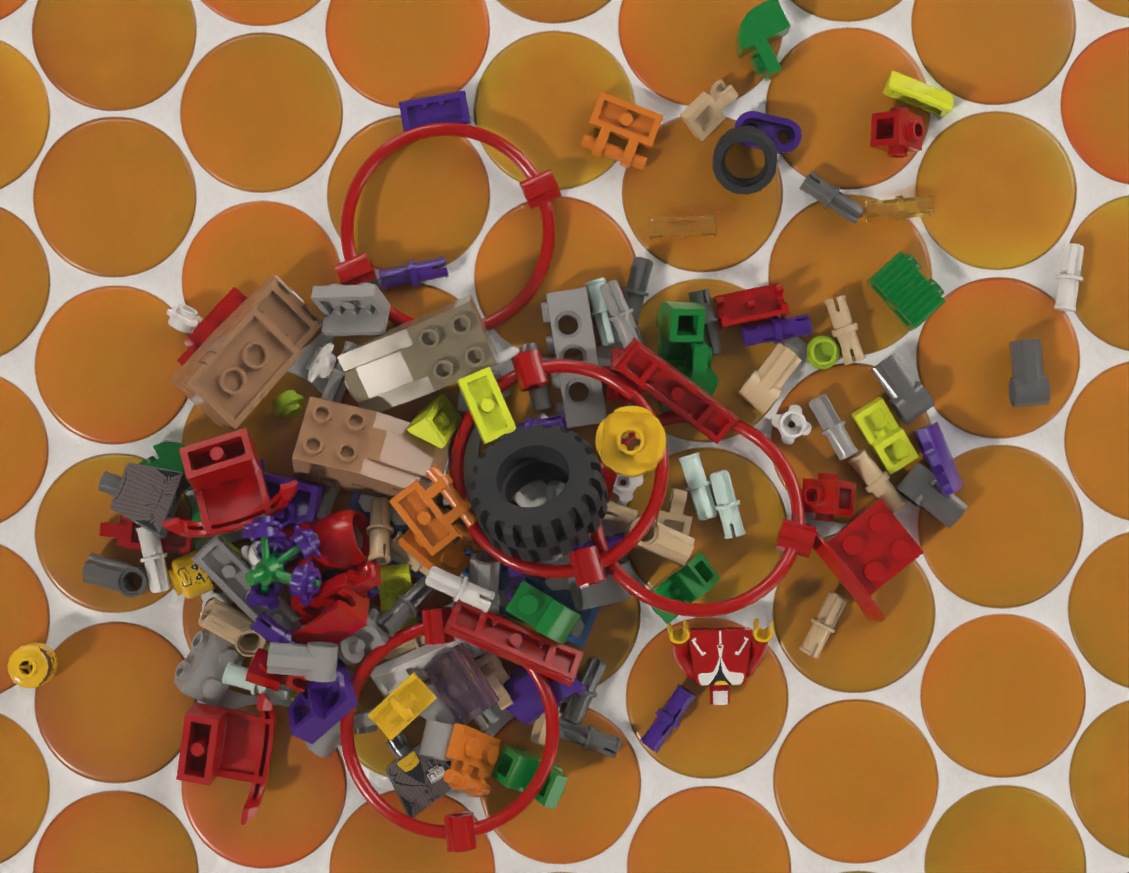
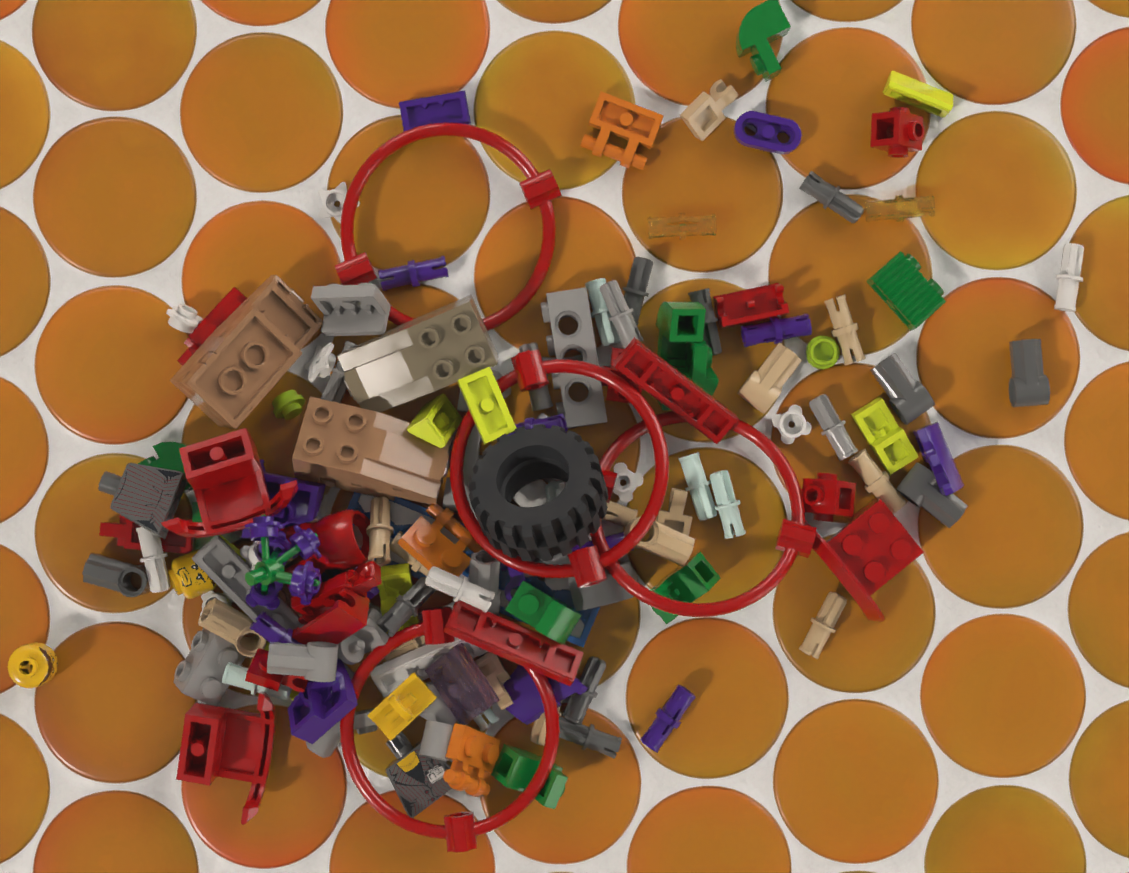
(329, 197): none -> white plate
(425, 517): orange plate -> none
(618, 426): yellow plate -> none
(720, 655): red torso -> none
(742, 185): black tyre -> none

